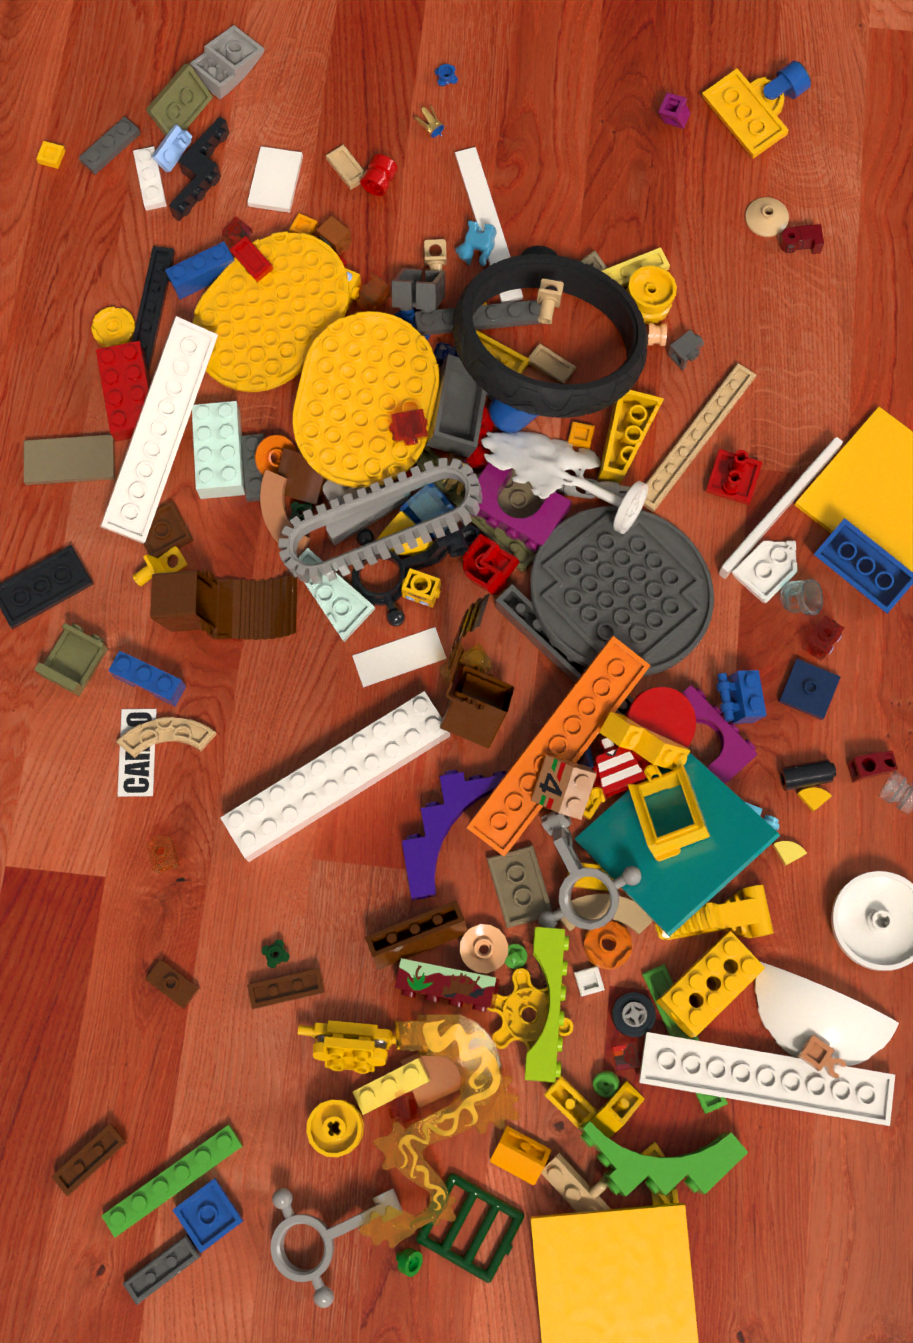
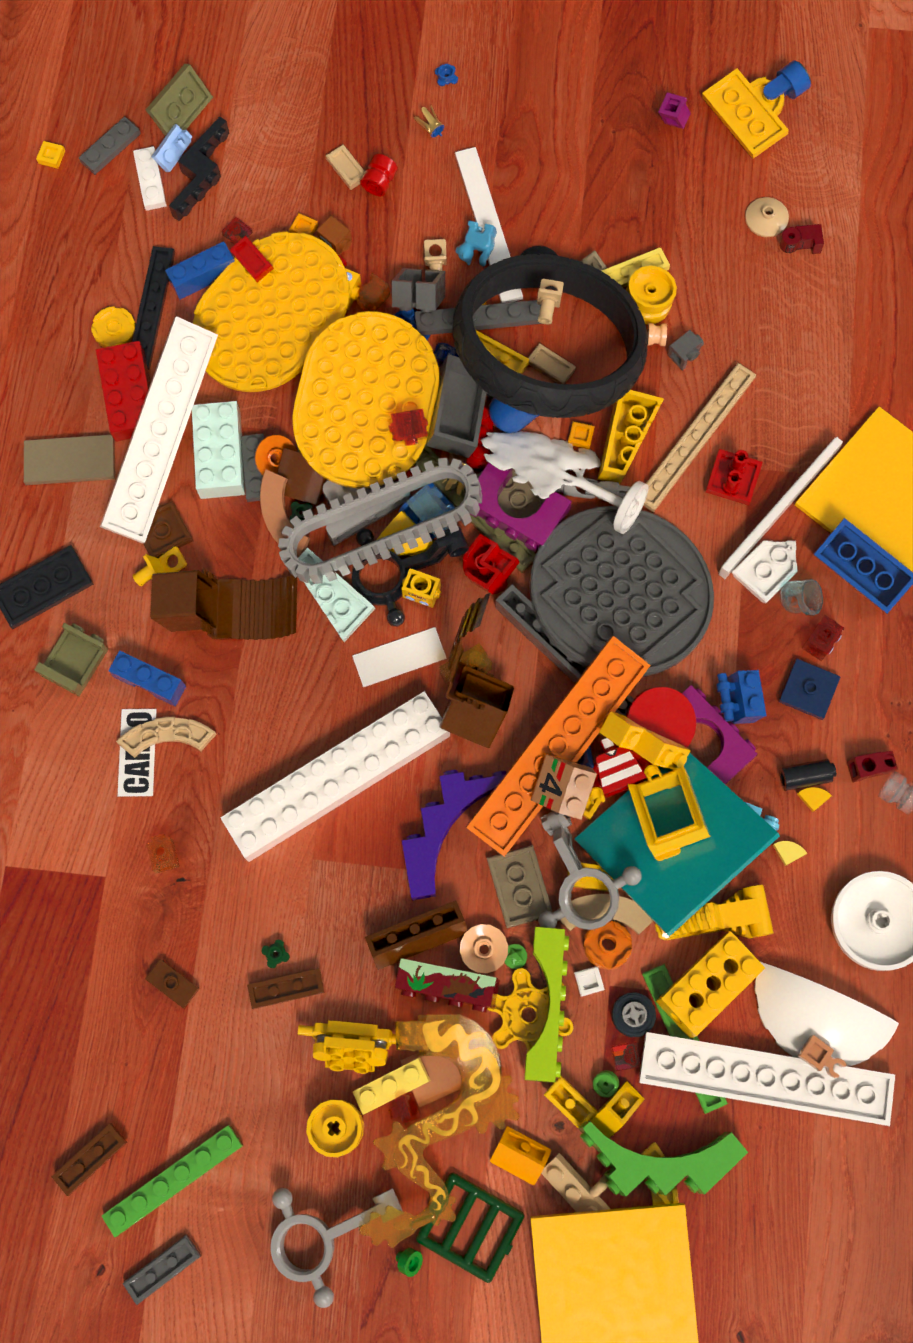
(208, 1215): blue plate -> none
(227, 61): light grey slope -> none
(275, 179): white tile -> none
(470, 533): black tile -> none

